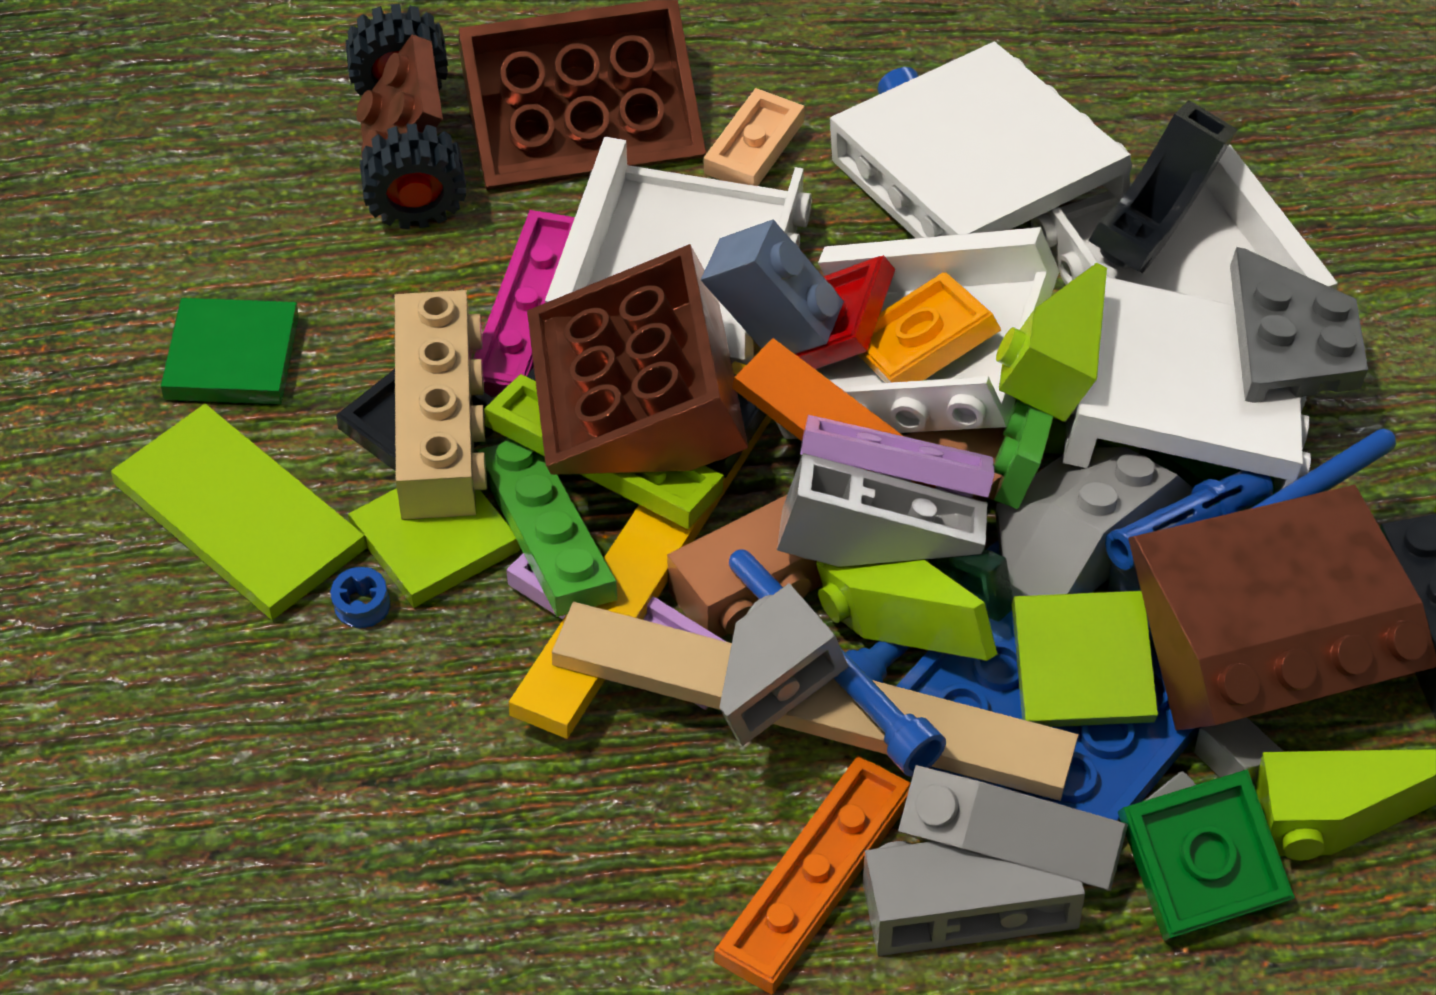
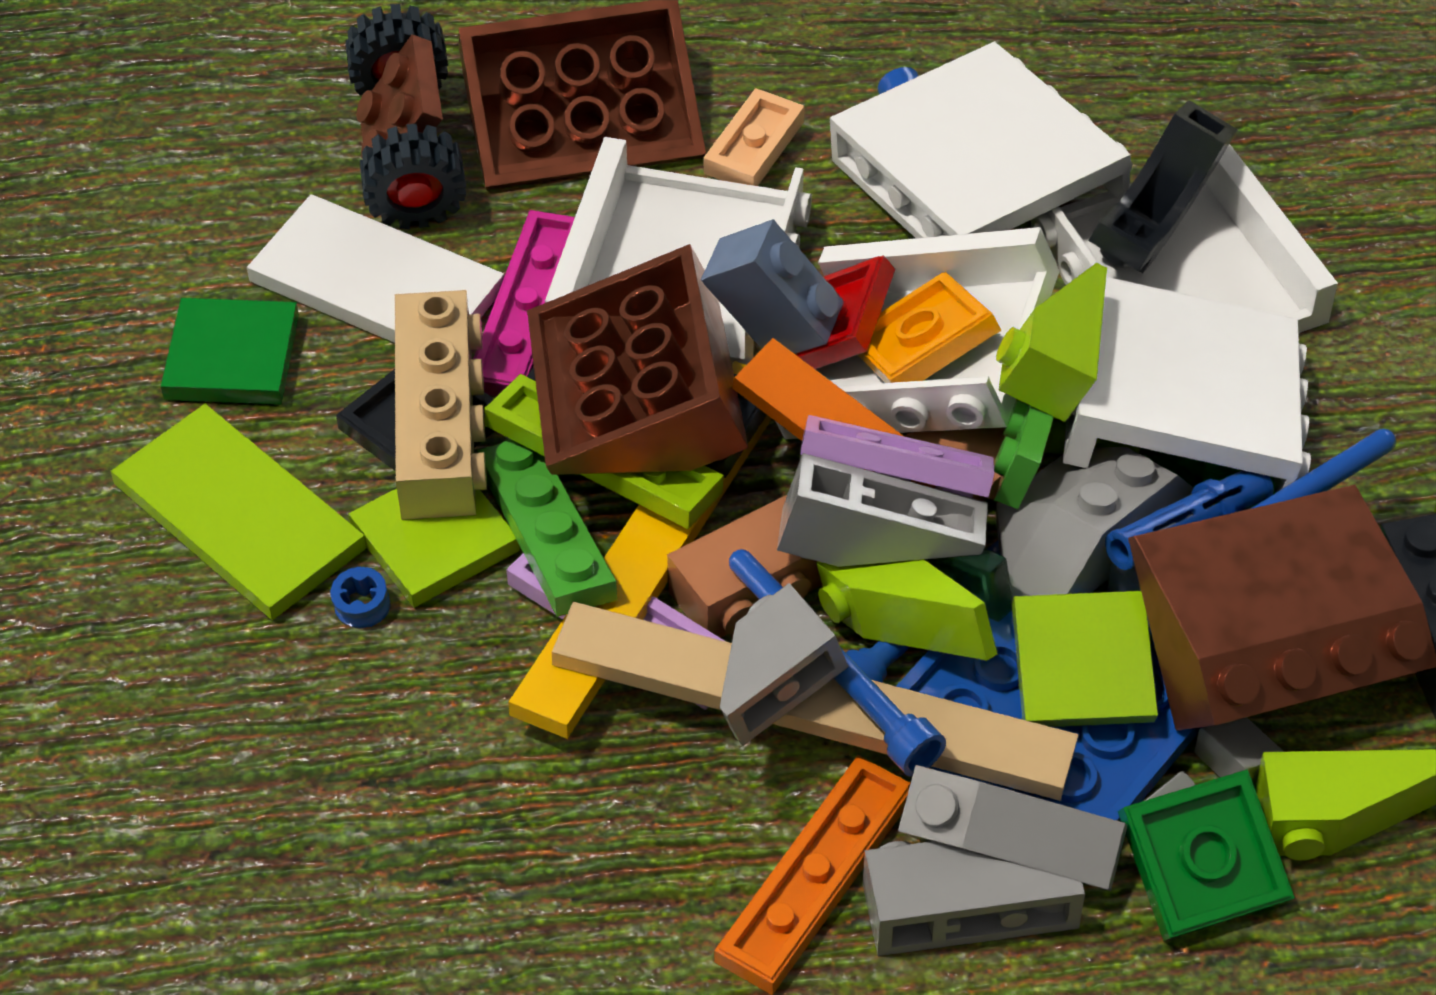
(358, 265): none -> white tile
(1293, 331): dark grey wing -> none

